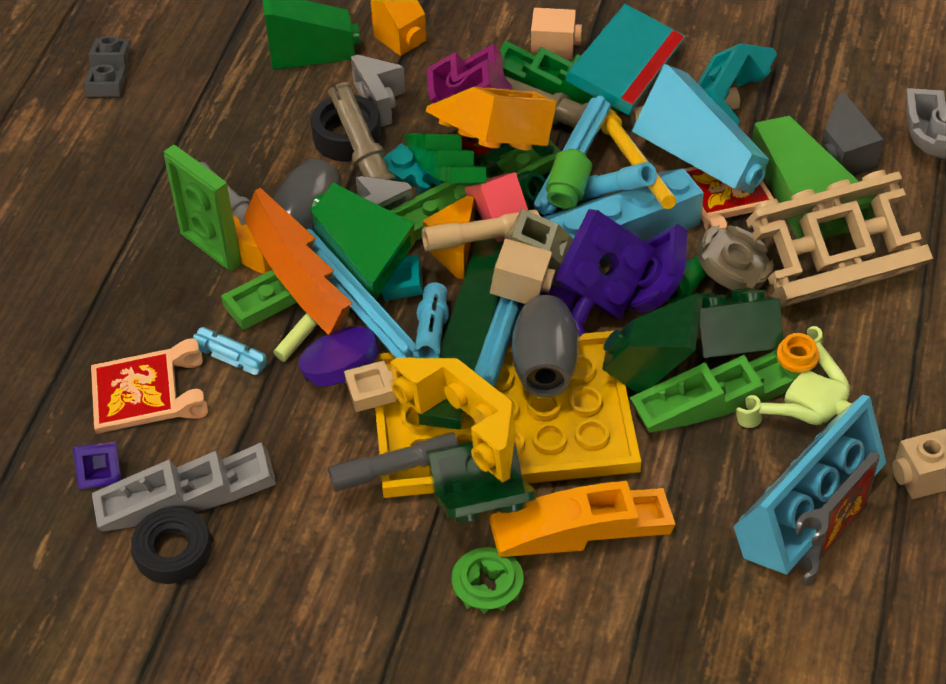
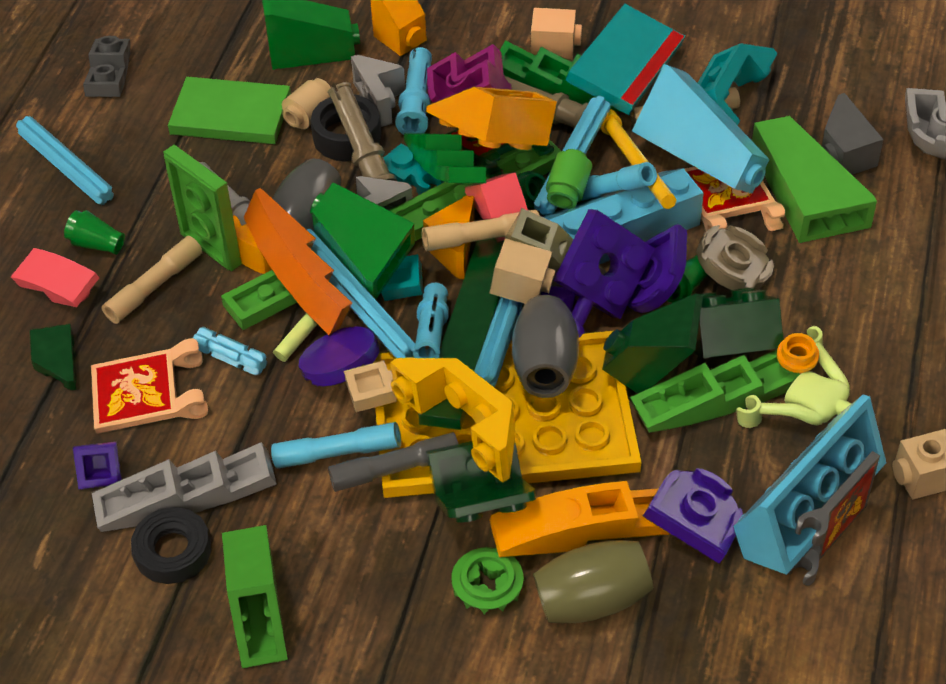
(54, 353): none -> dark green tile
(56, 276): none -> coral slope
(65, 160): none -> medium azure axle
(91, 232): none -> green cone
(134, 294): none -> tan piece
(229, 110): none -> bright green tile
(253, 596): none -> bright green slope
(301, 103): none -> tan brick
(360, 441): none -> medium azure piece
(415, 98): none -> medium azure pin
(593, 581): none -> olive piece
(697, 511): none -> dark purple tile
(847, 266): tan fence -> none

